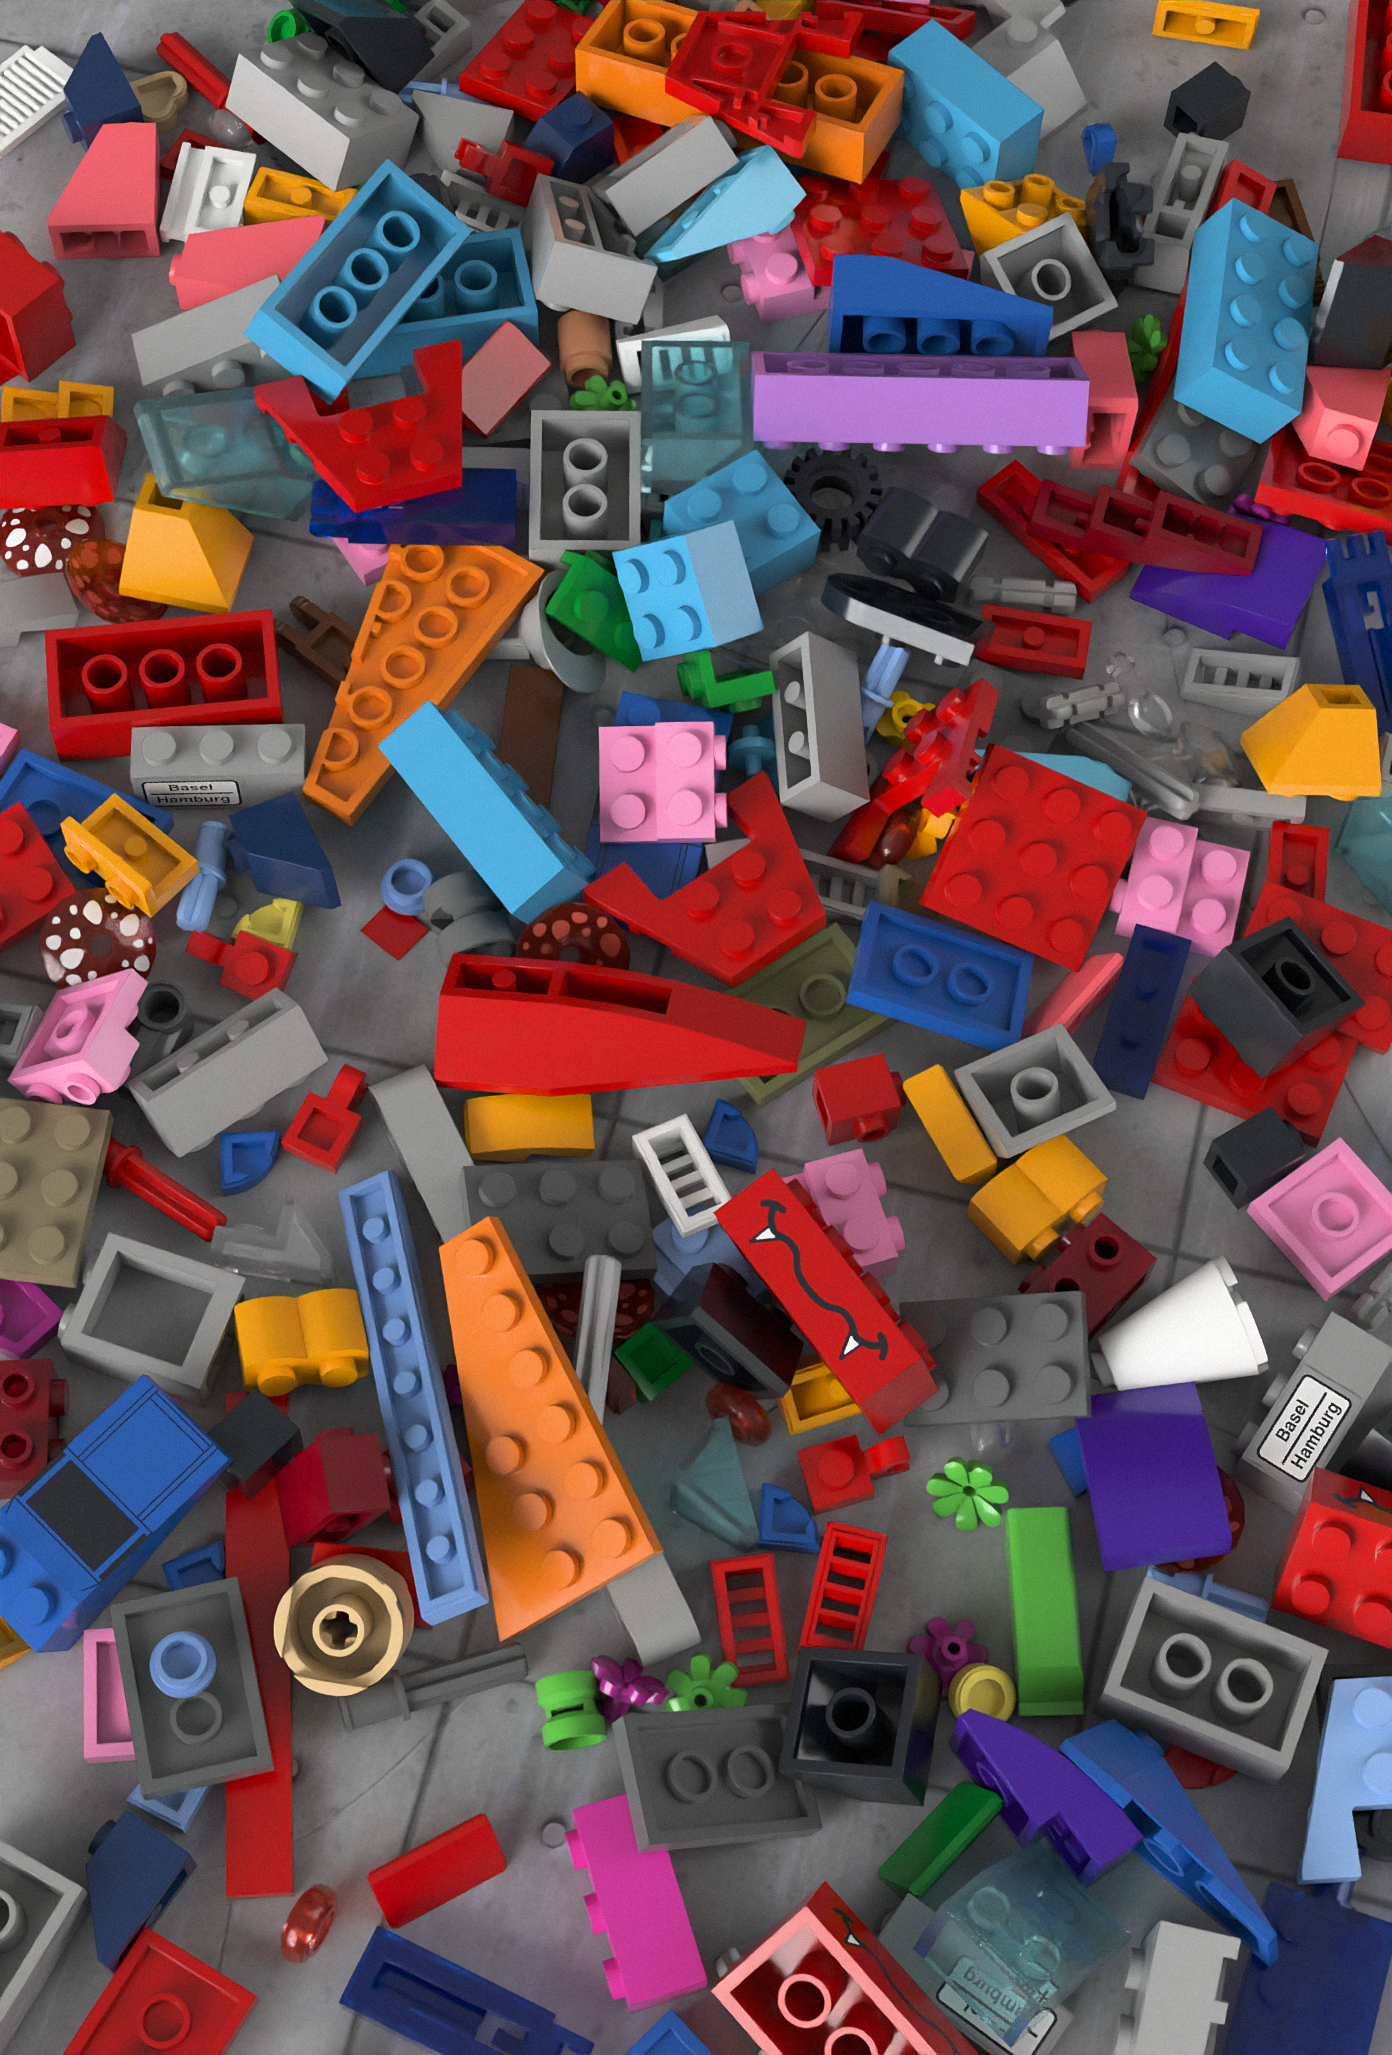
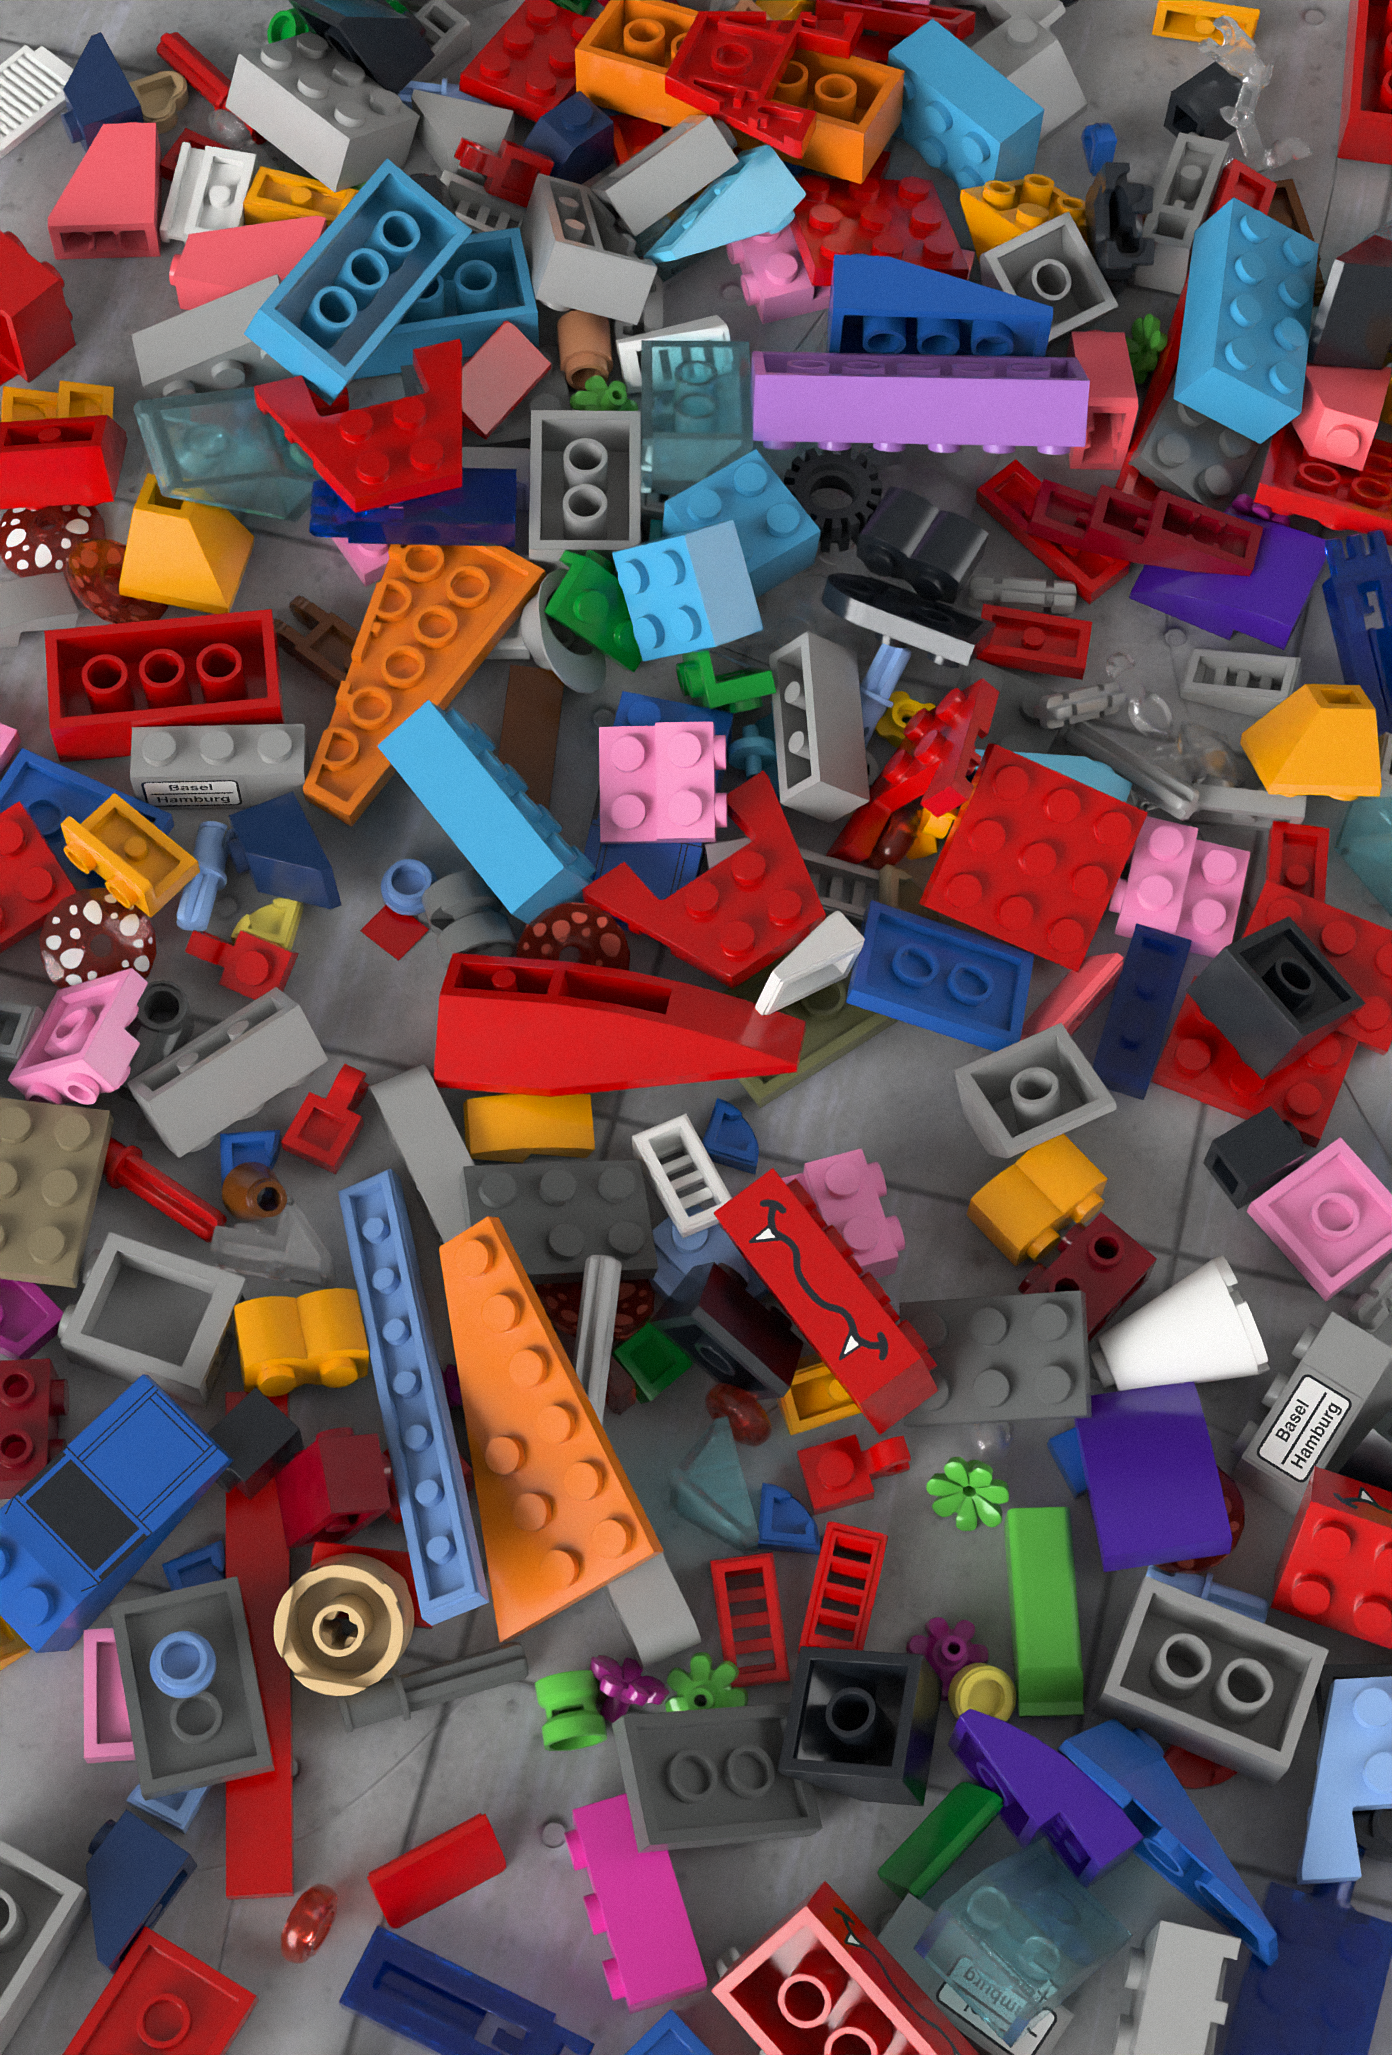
(242, 1189): none -> reddish brown cone
(813, 965): none -> white slope
(858, 1100): red brick -> none
(951, 1126): light orange slope -> none
(1240, 57): none -> clear piece

